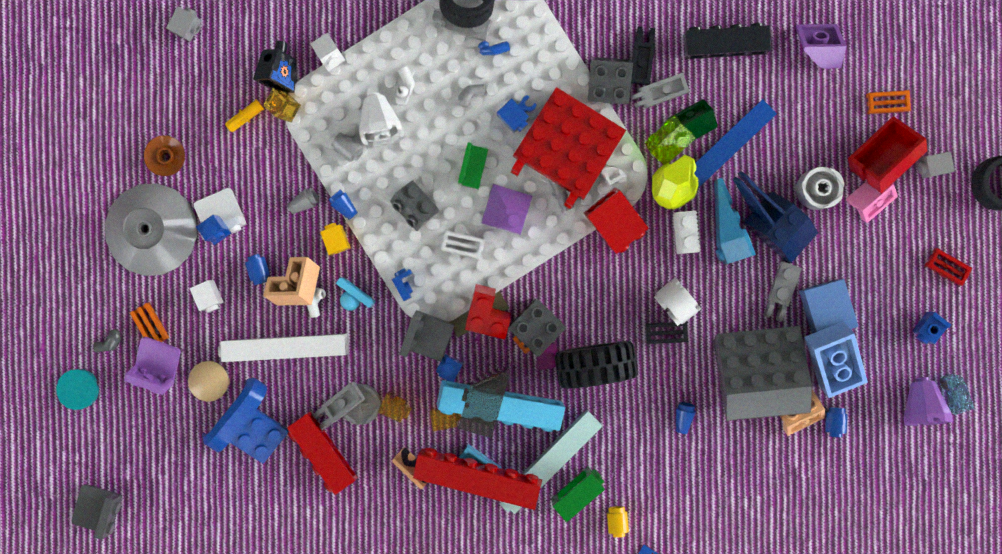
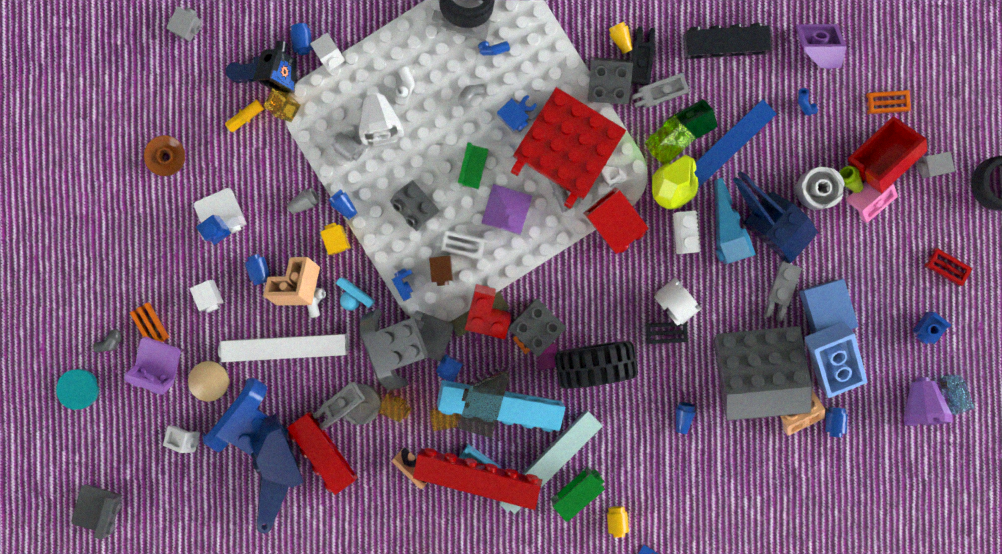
(169, 235): light grey dish -> none
(181, 440): none -> white bracket
(242, 73): none -> dark blue leg
(278, 470): none -> dark blue slope
(301, 38): none -> blue brick
(391, 348): none -> dark grey piece
(441, 270): none -> reddish brown brick
(621, 37): none -> yellow cone
(803, 97): none -> blue arm
(852, 179): none -> lime cone

